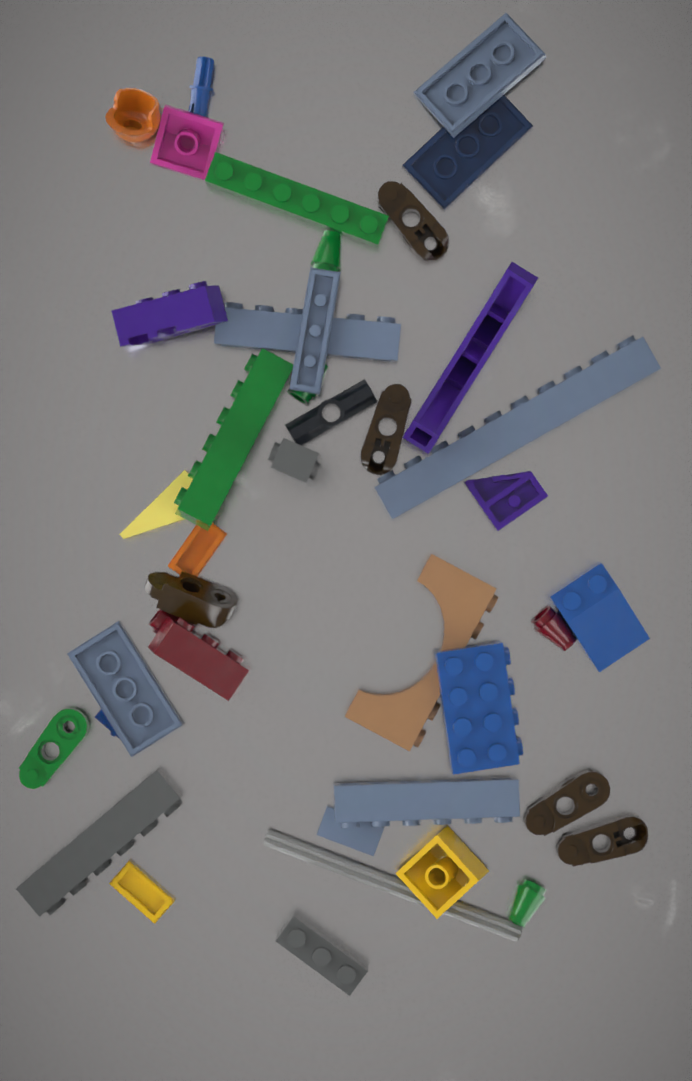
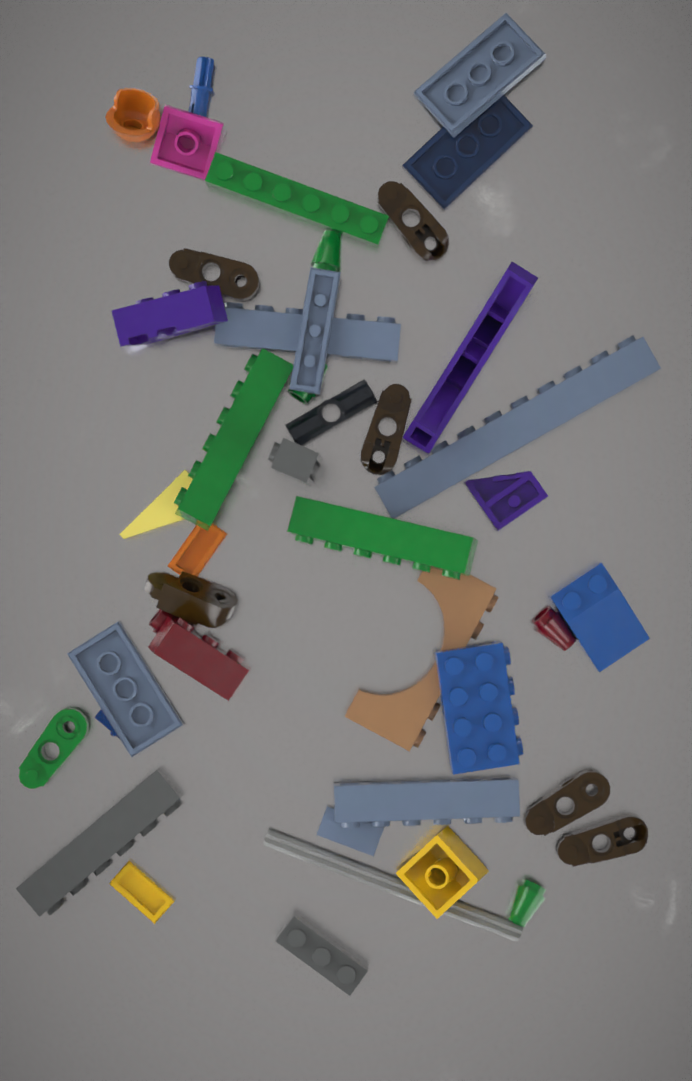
(190, 268): none -> dark brown piece
(382, 536): none -> green brick

